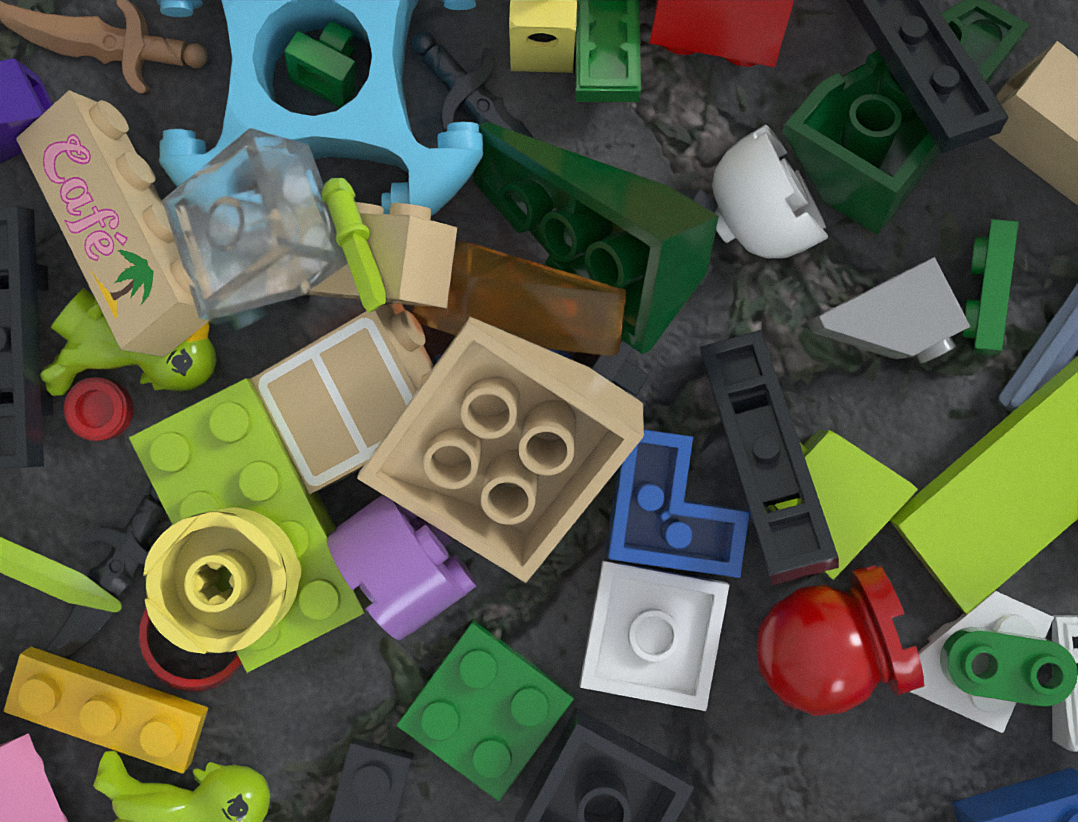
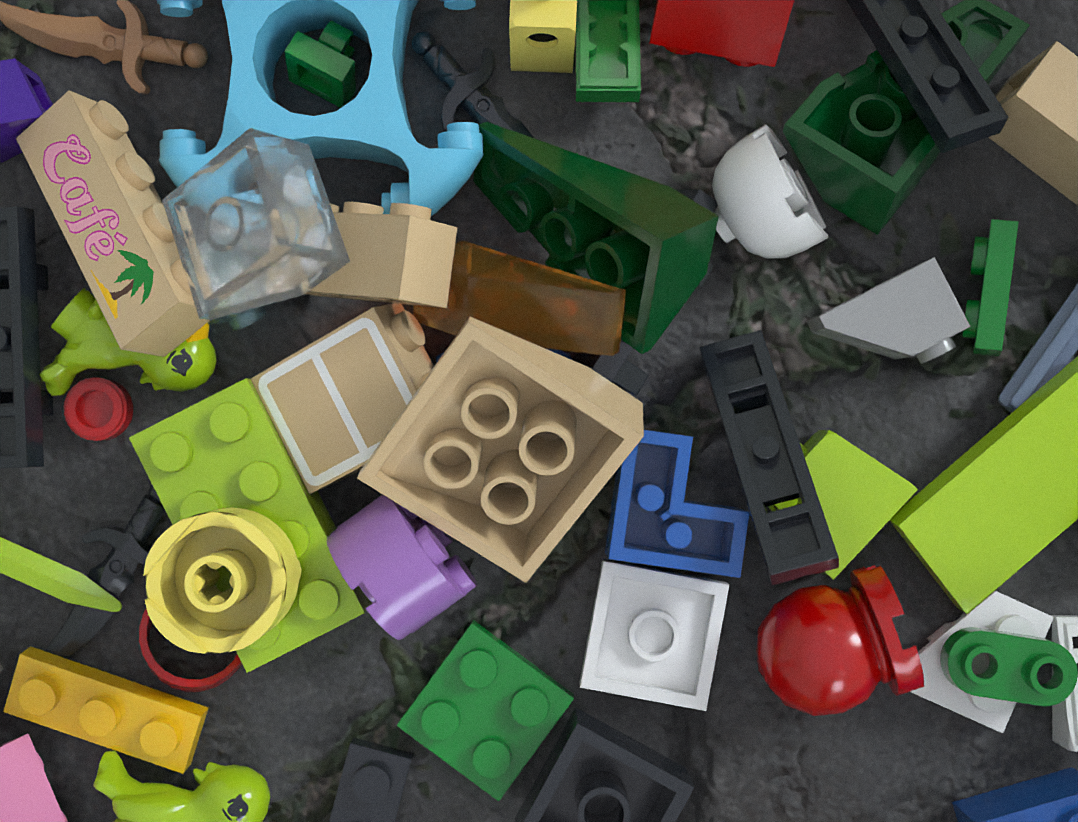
(353, 238): lime piece -> none

